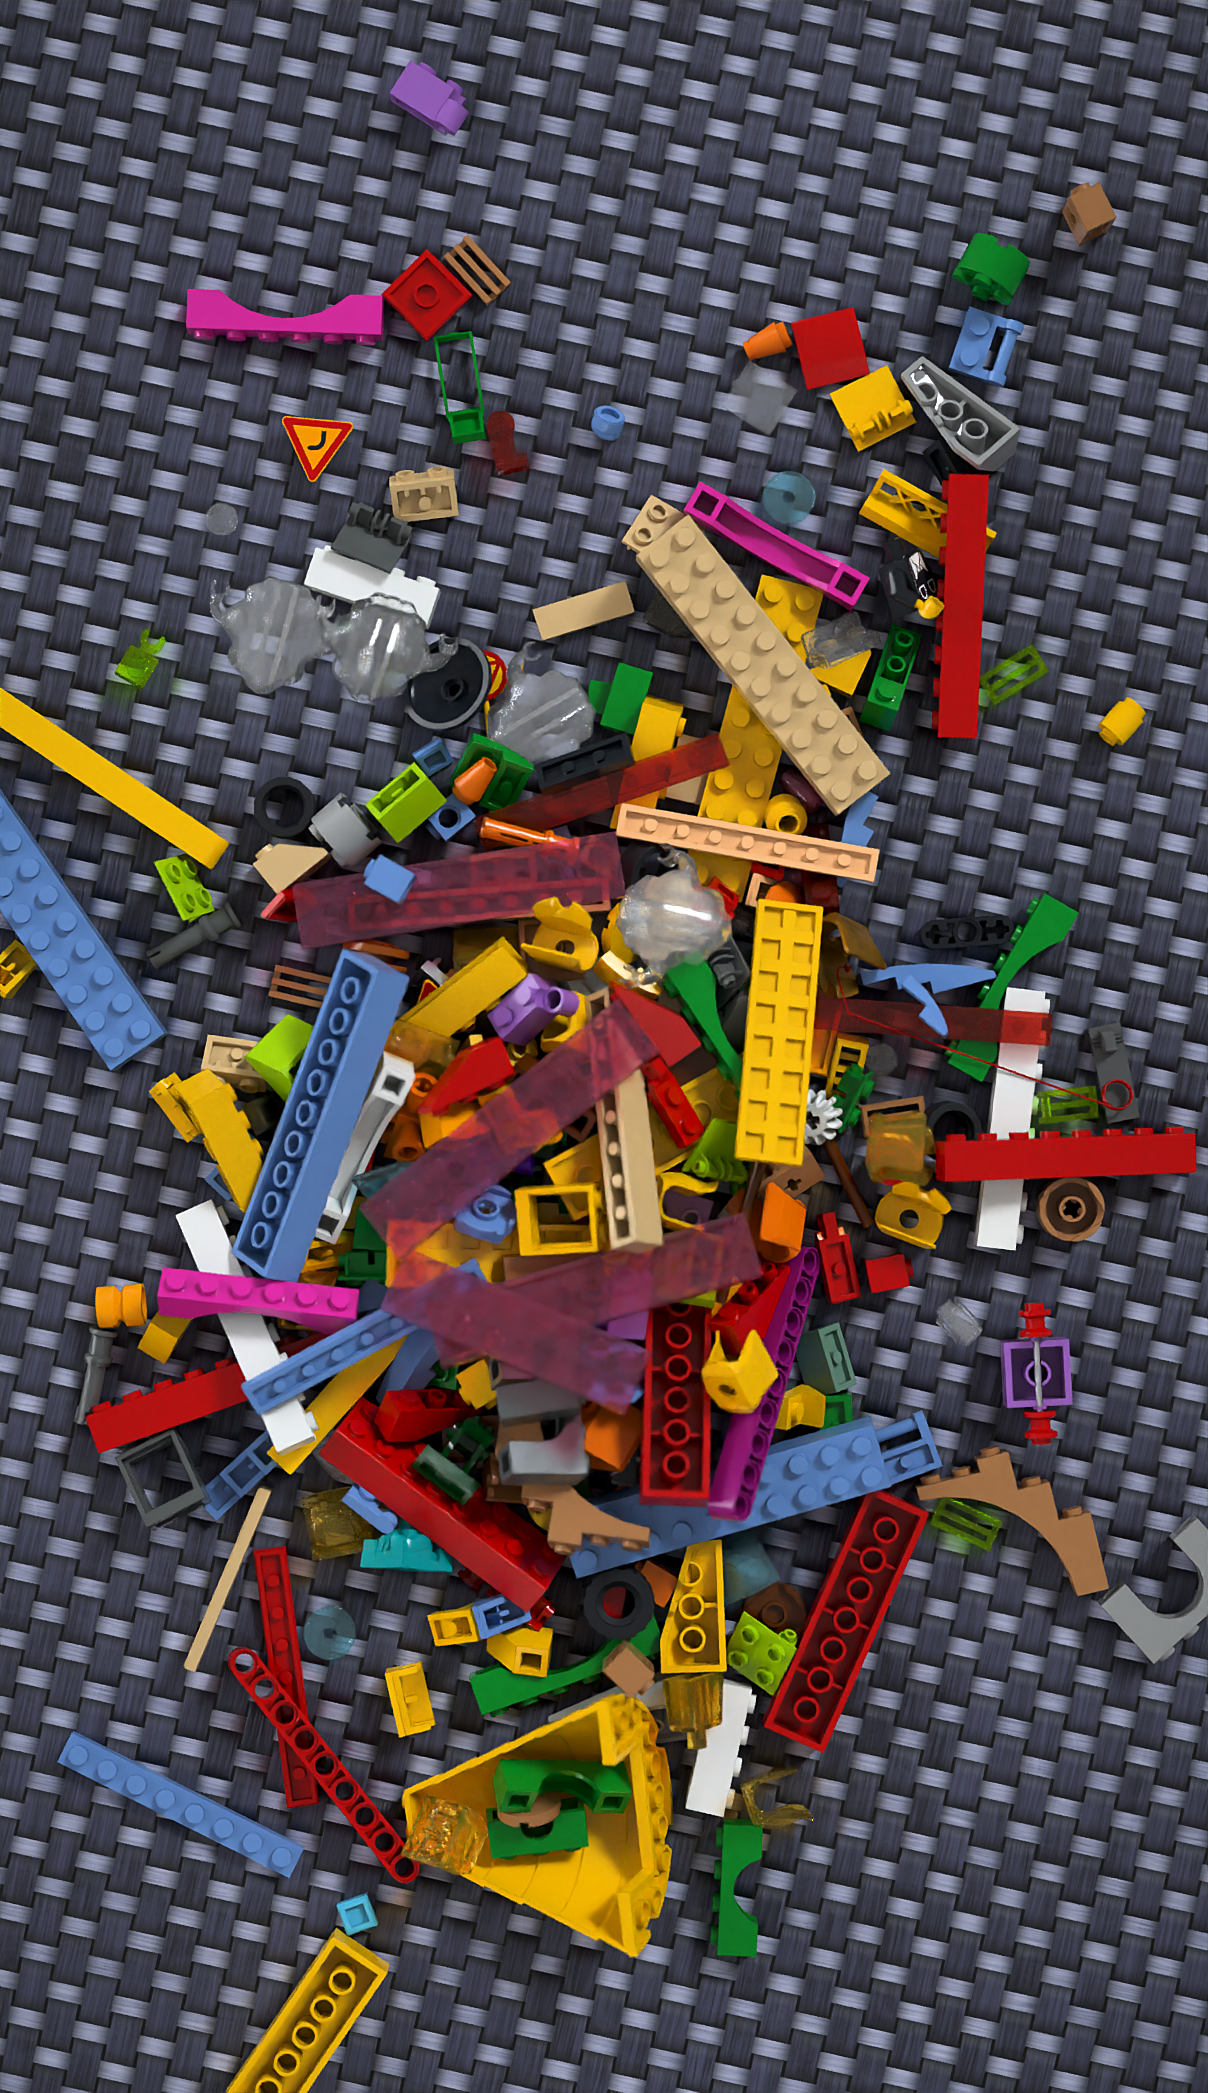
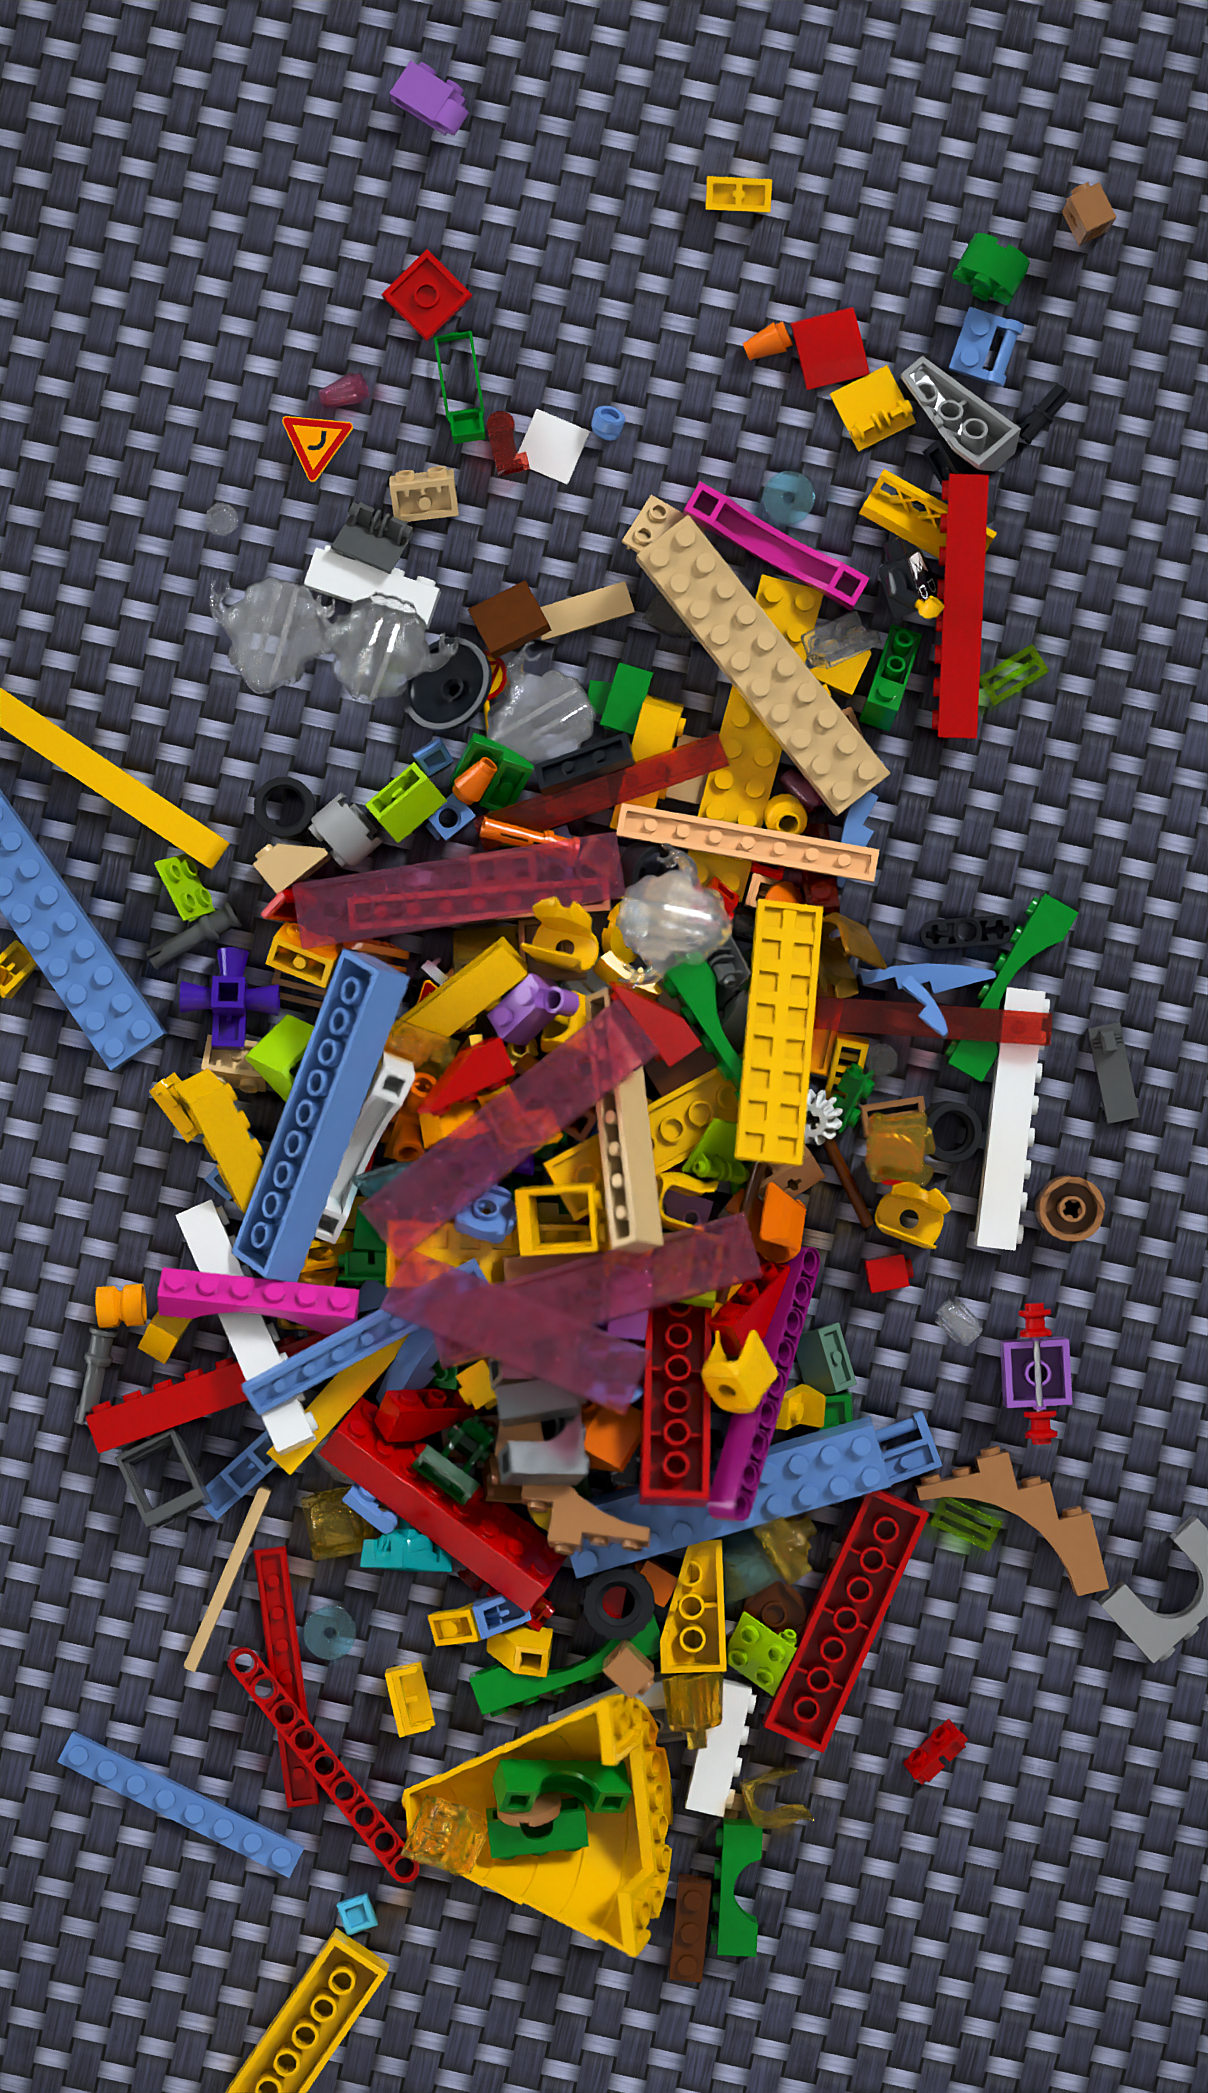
(139, 663): clear neon green plate -> none
(229, 999): none -> dark purple brick
(264, 1112): clear smoke tile -> none
(311, 965): none -> brick
(345, 391): none -> clear pink cone
(351, 319): dark pink arch -> none
(389, 879): medium blue brick -> none
(458, 249): medium nougat tile -> none
(509, 619): none -> reddish brown tile
(553, 446): none -> white sticker
(671, 1104): red hinge -> none
(690, 1928): none -> reddish brown arch
(738, 194): none -> yellow hinge
(759, 398): clear piece -> none
(787, 1545): none -> clear yellow brick
(836, 1260): red hinge -> none
(847, 970): red piece -> none
(924, 1761): none -> red hinge
(1043, 413): none -> black axle
(1046, 1106): clear neon green tile -> none
(1065, 1156): red brick -> none
(1121, 722): yellow brick -> none

